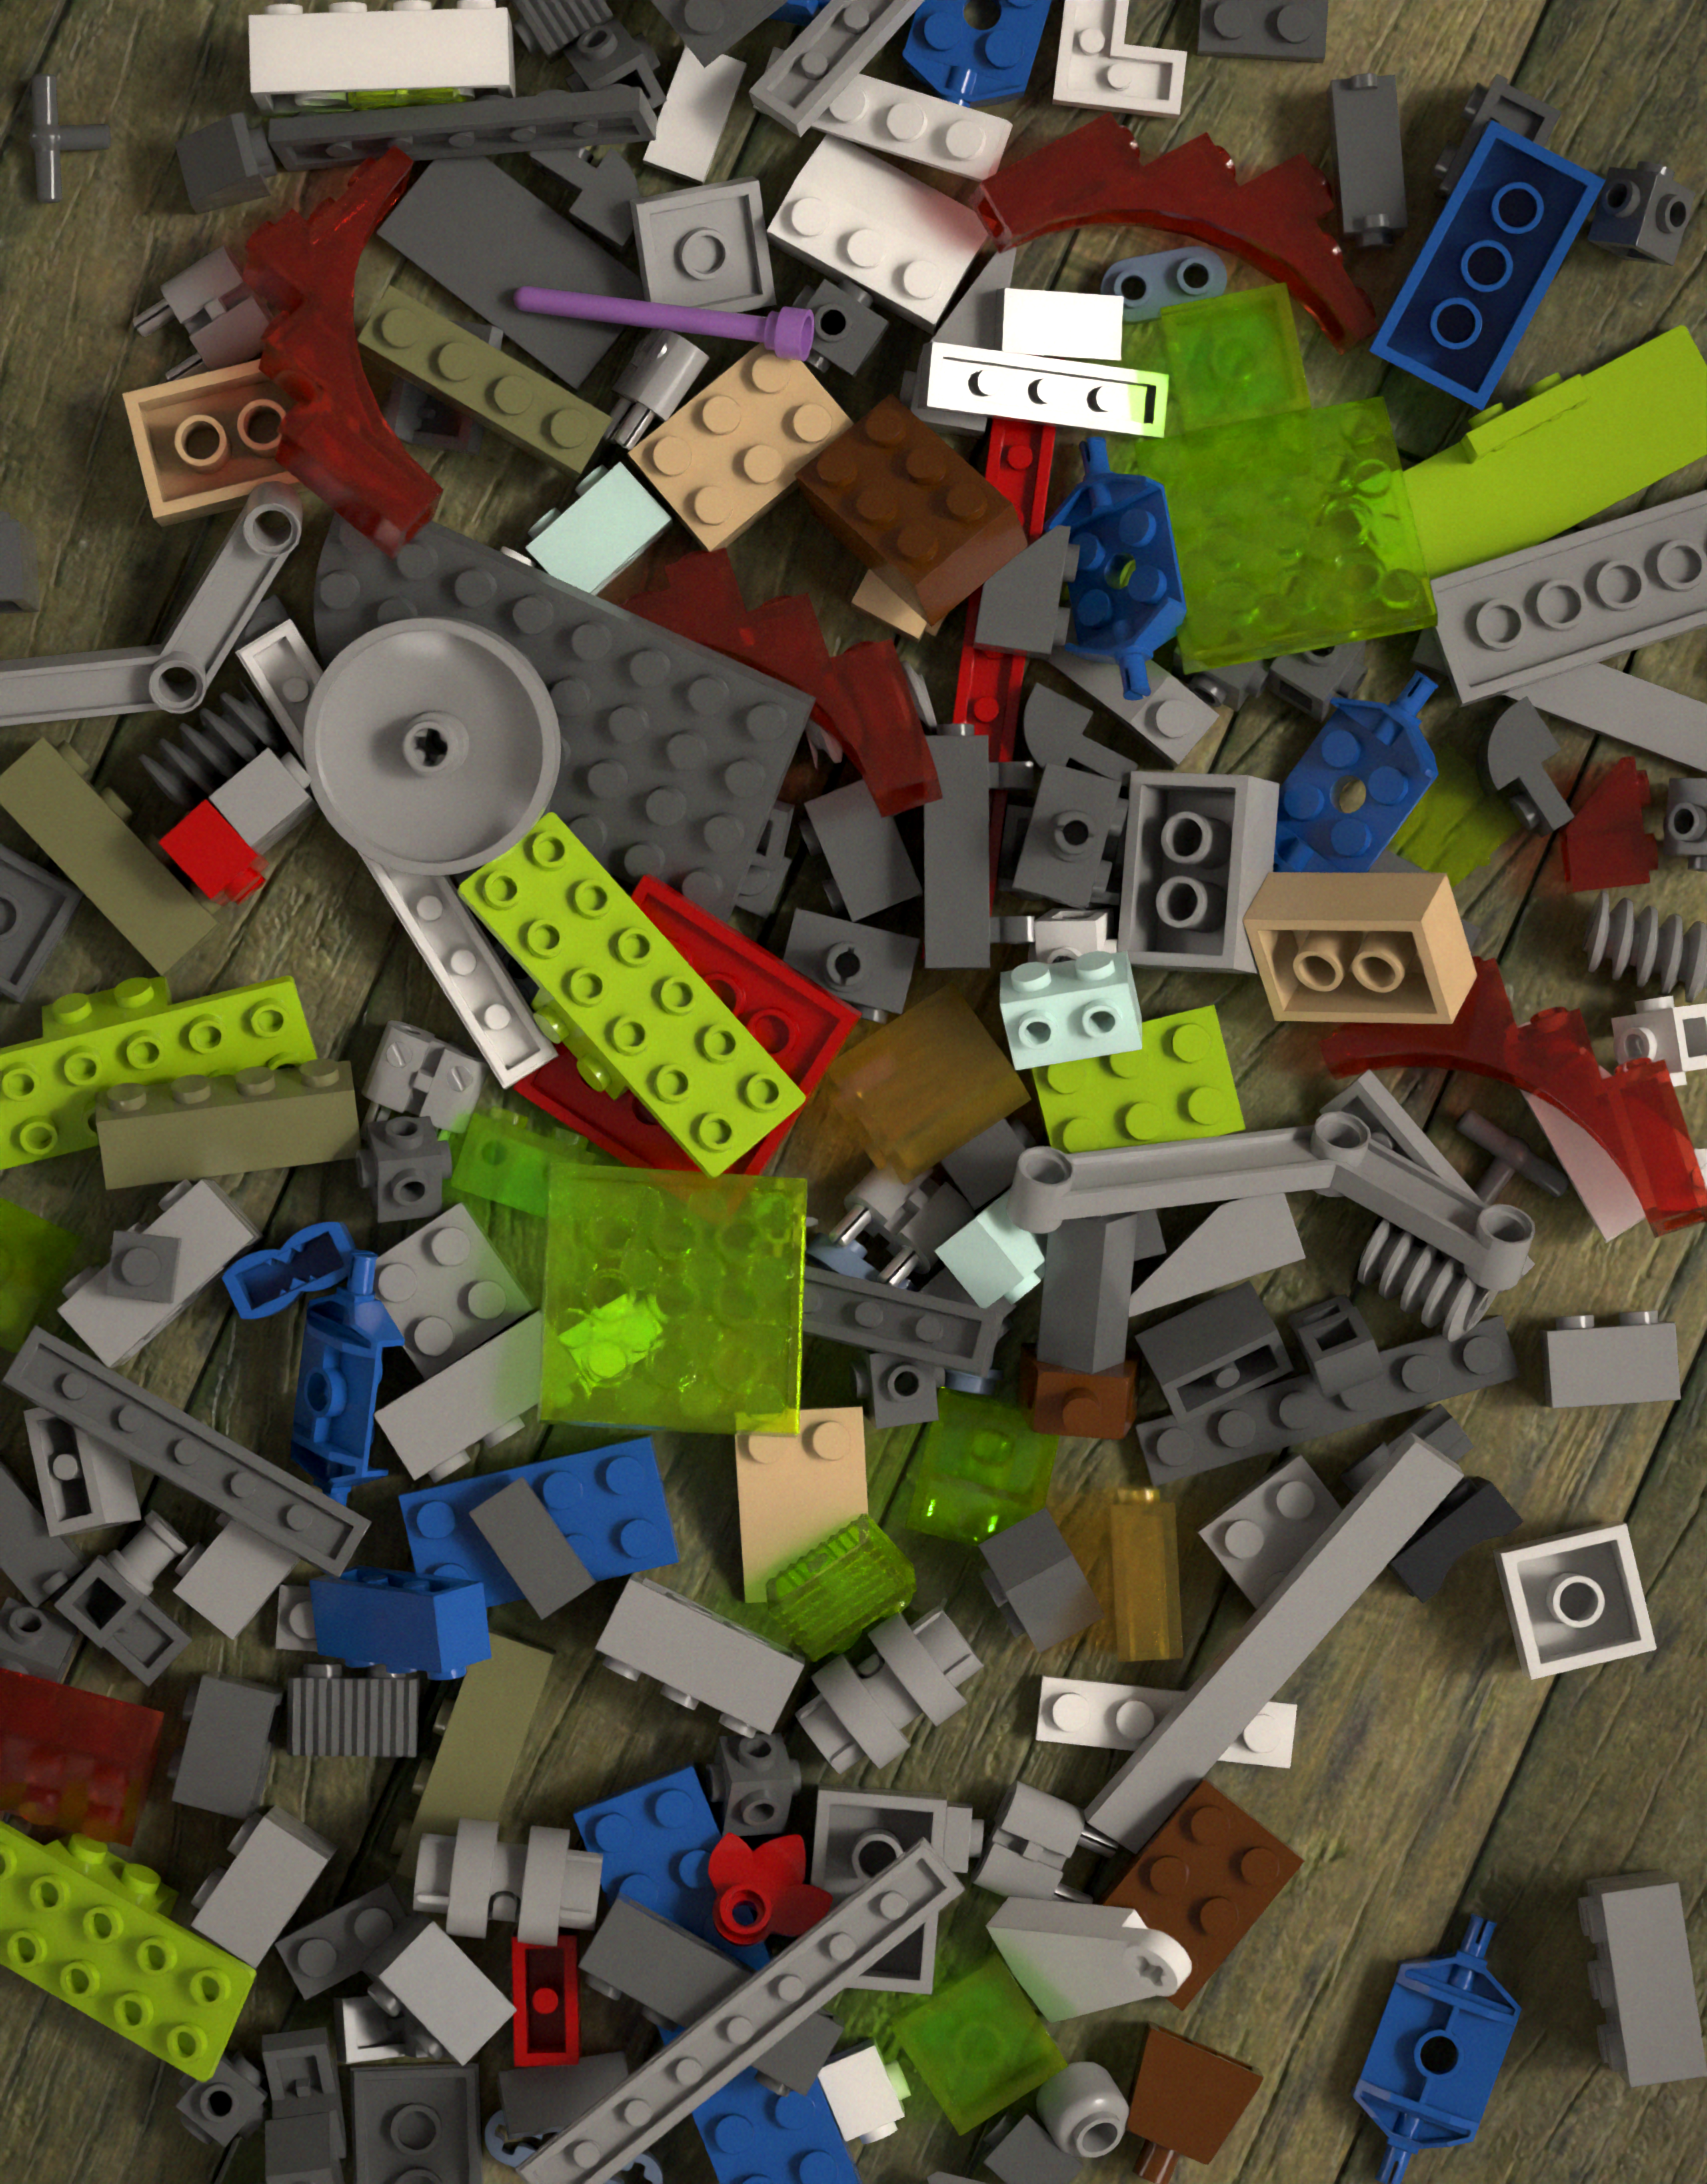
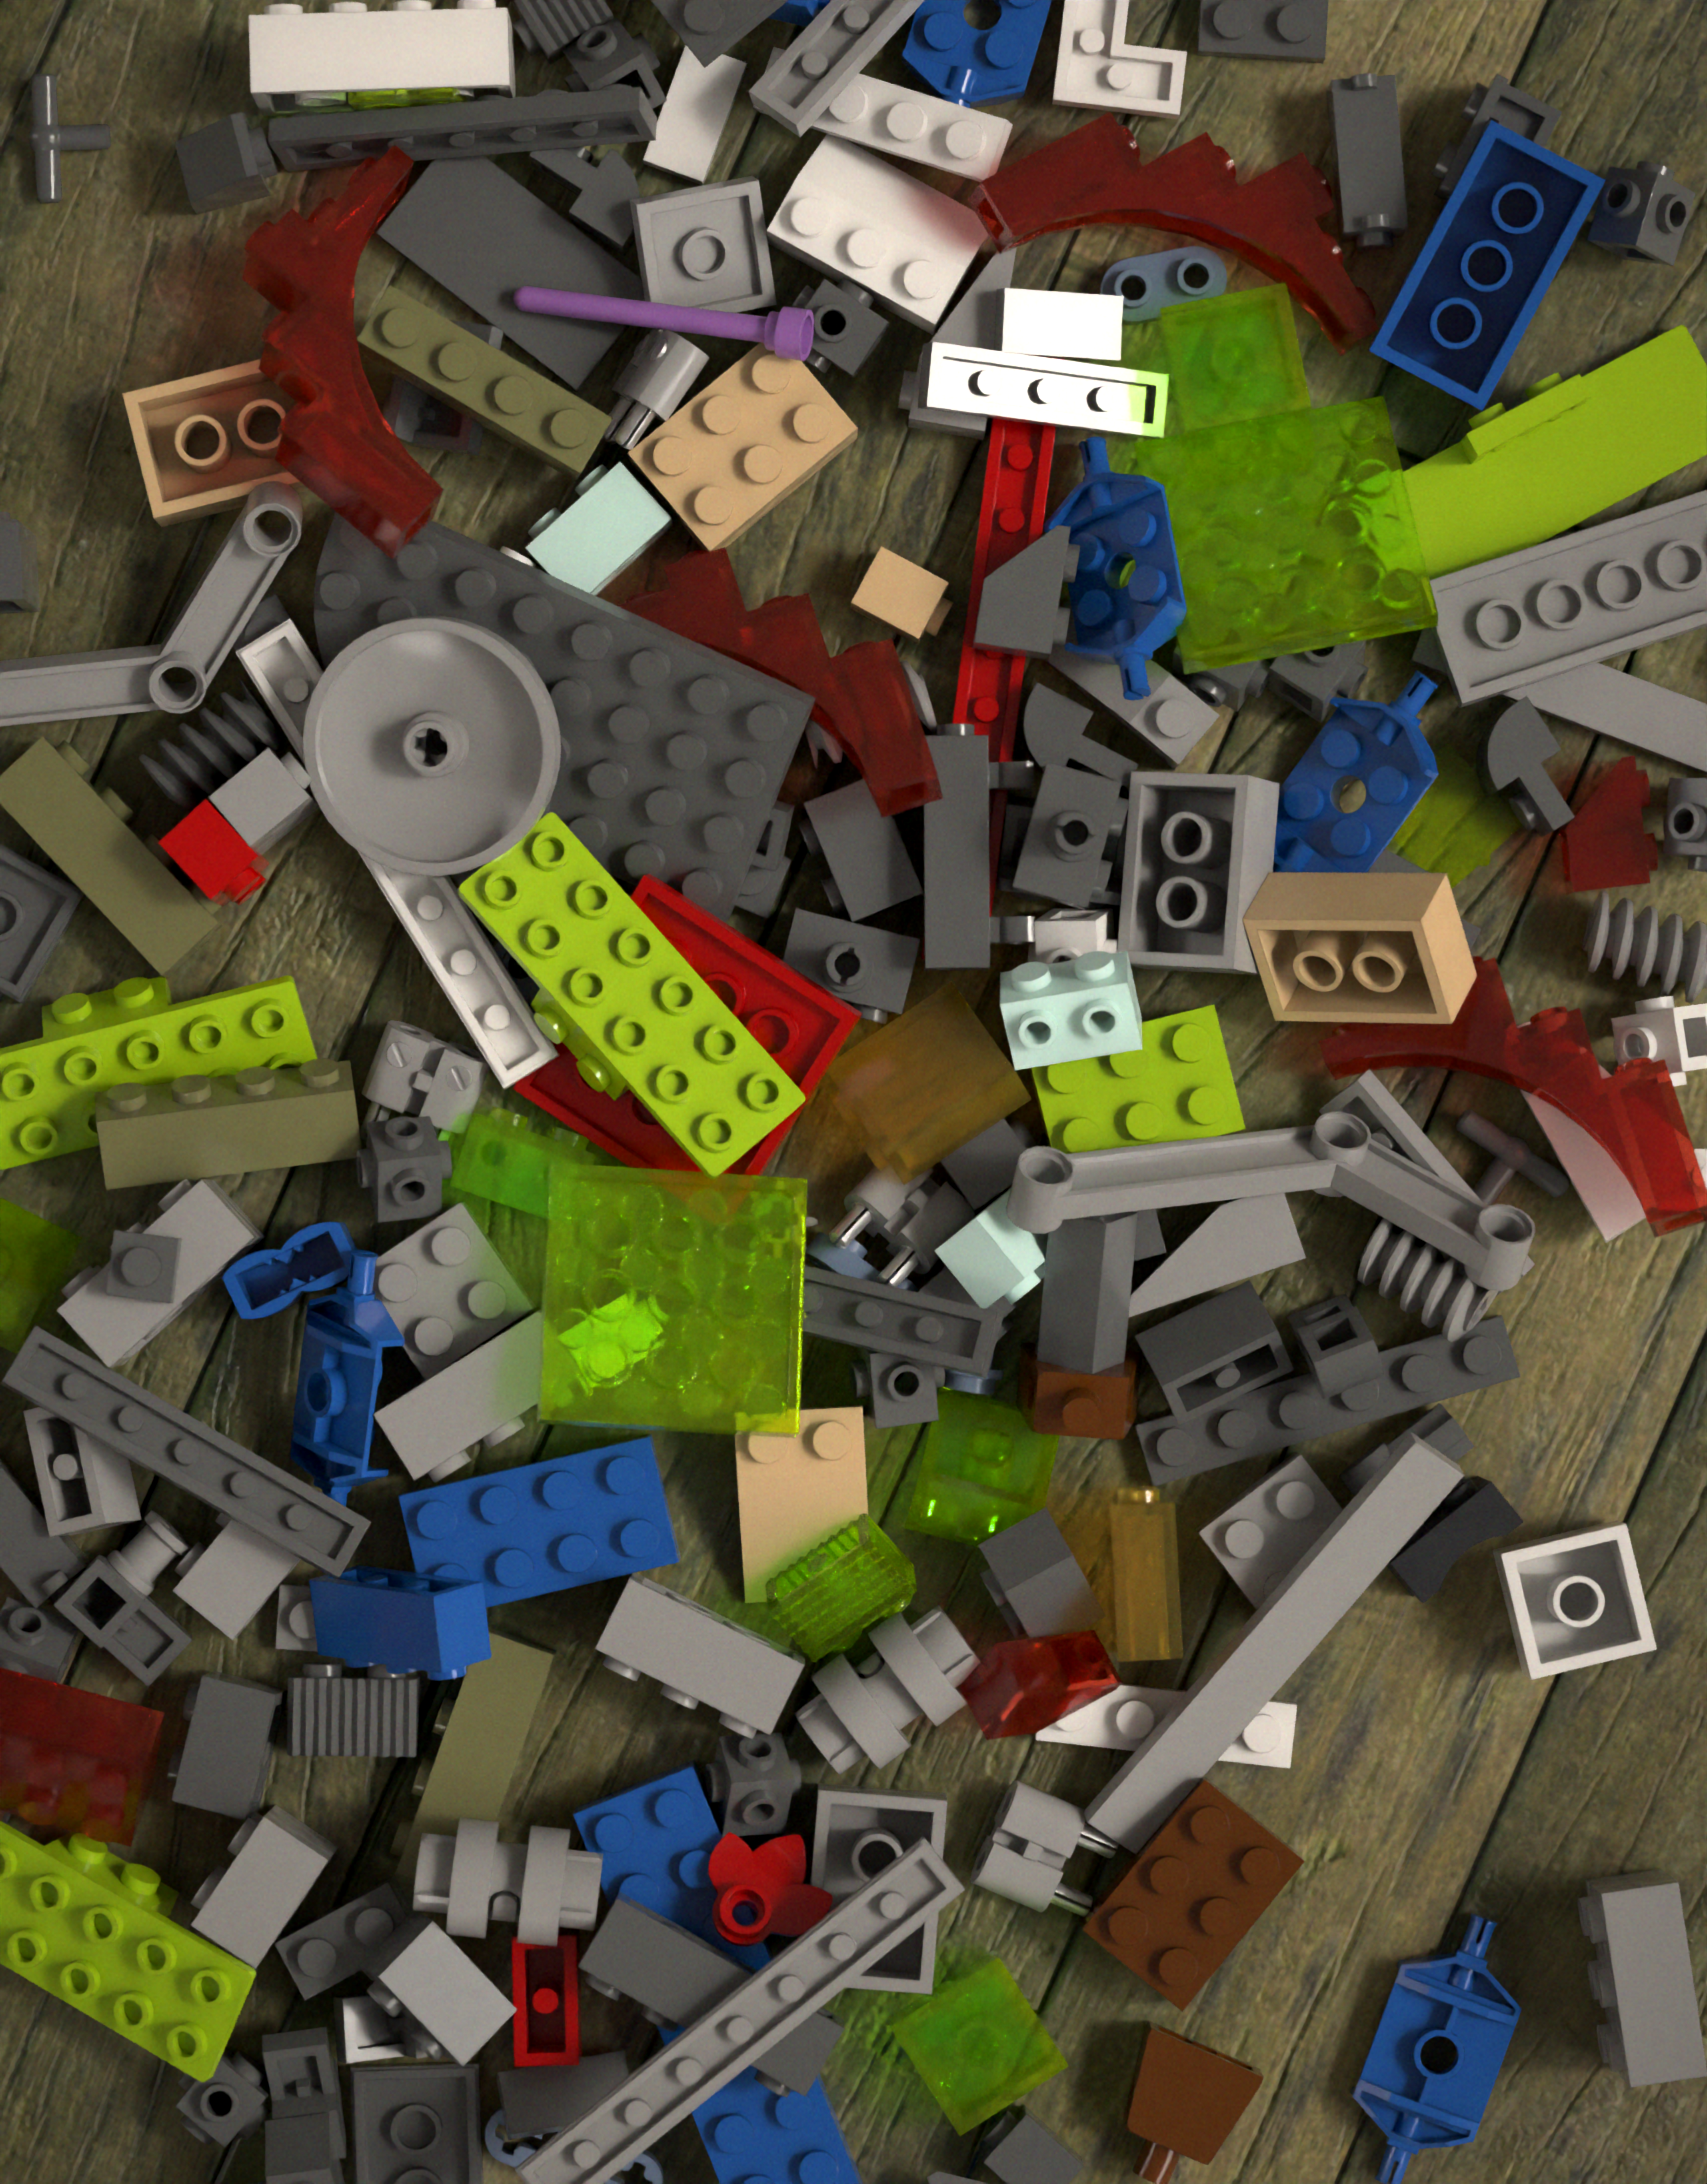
(216, 310): light grey piece -> none
(532, 1547): dark grey tile -> none
(864, 2091): white brick -> none
(911, 509): reddish brown brick -> none
(962, 1836): light grey plate -> none
(1038, 1682): none -> clear red slope
(1083, 2110): light grey head -> none
(1085, 1955): white piece -> none
(1609, 1362): light grey brick -> none

